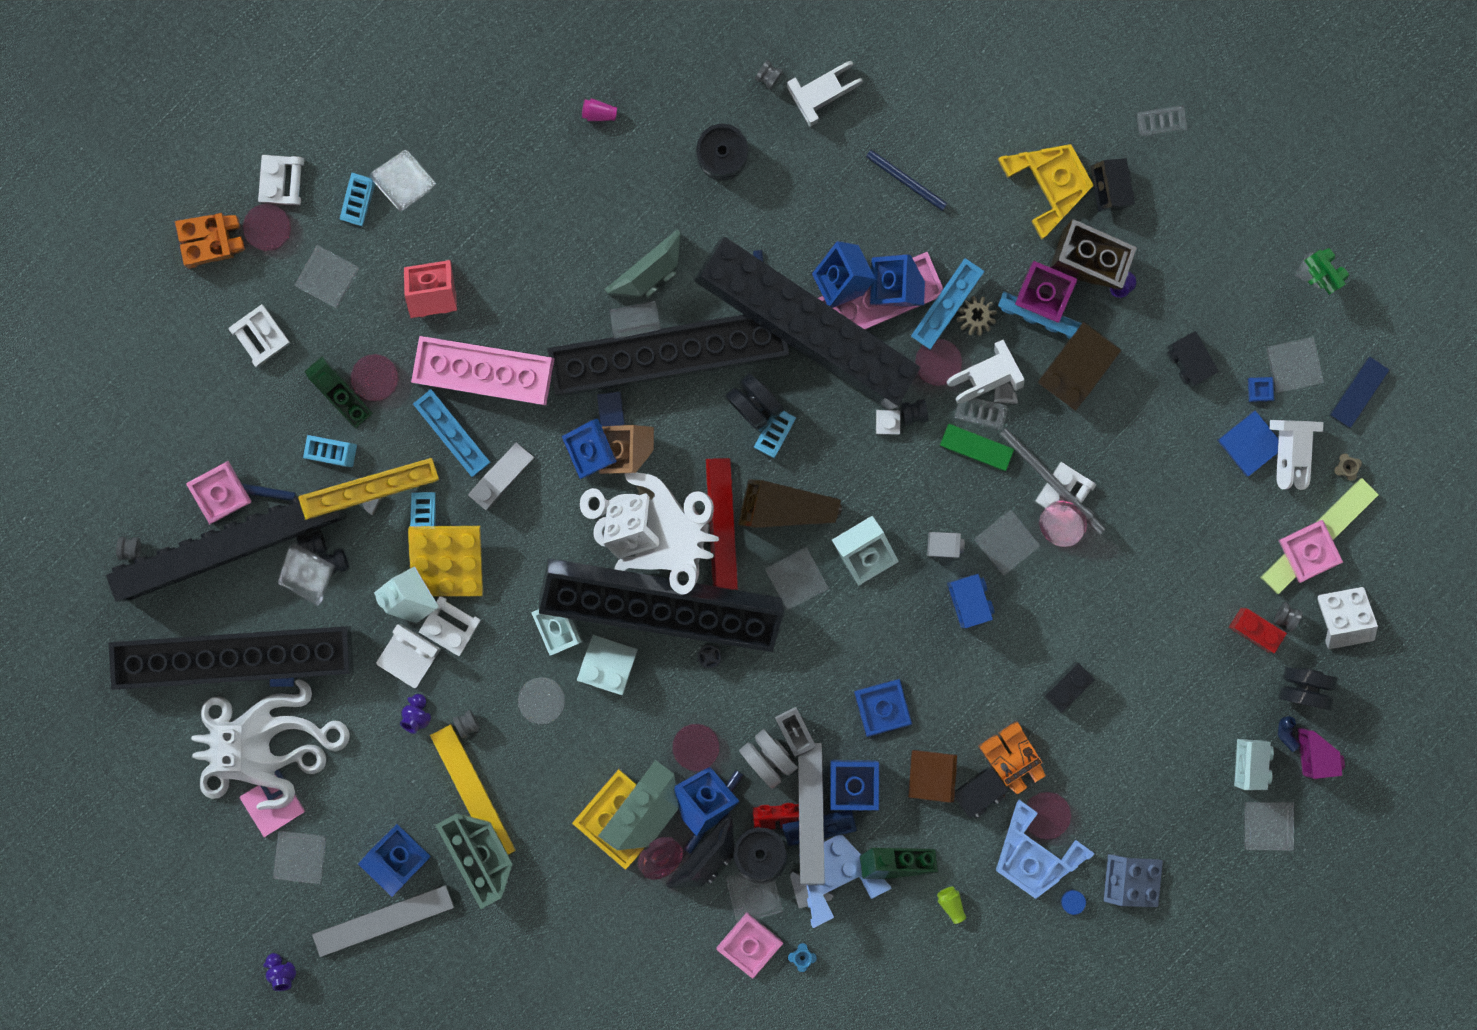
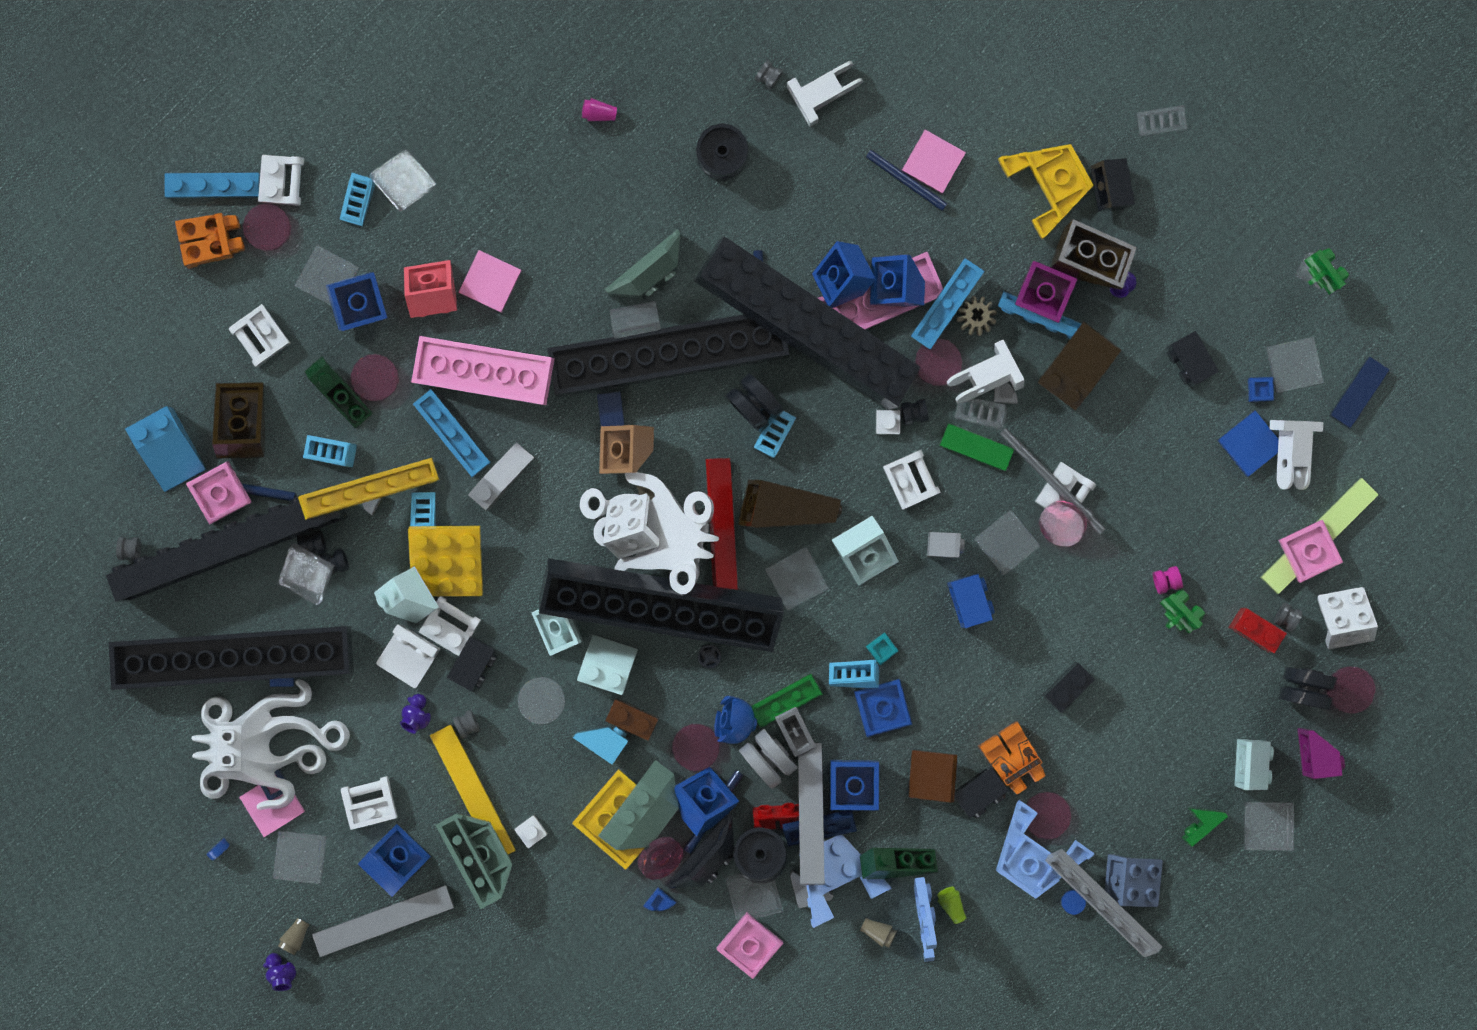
(166, 448): none -> dark azure slope
(212, 185): none -> dark azure plate
(218, 849): none -> blue tile
(239, 420): none -> dark brown slope
(294, 936): none -> dark tan cone
(356, 301): none -> blue brick
(369, 811): none -> white plate
(472, 664): none -> black brick
(490, 281): none -> bright pink tile
(531, 831): none -> white plate
(589, 448): blue tile -> none
(604, 741): none -> medium azure slope
(632, 719): none -> reddish brown brick
(659, 901): none -> blue tile
(735, 721): none -> blue cylinder
(786, 699): none -> green tile
(802, 951): dark azure plate -> none
(854, 681): none -> medium azure slope
(879, 932): none -> dark tan cone
(882, 648): none -> teal tile
(904, 483): none -> white plate
(926, 917): none -> light blue wing
(933, 161): none -> bright pink tile
(1103, 903): none -> light grey tile
(1167, 580): none -> dark pink wheel
(1179, 614): none -> green hips
(1207, 820): none -> green slope
(1285, 732): dark blue arm -> none
(1353, 690): none -> clear pink tile
(1354, 464): dark tan plate -> none

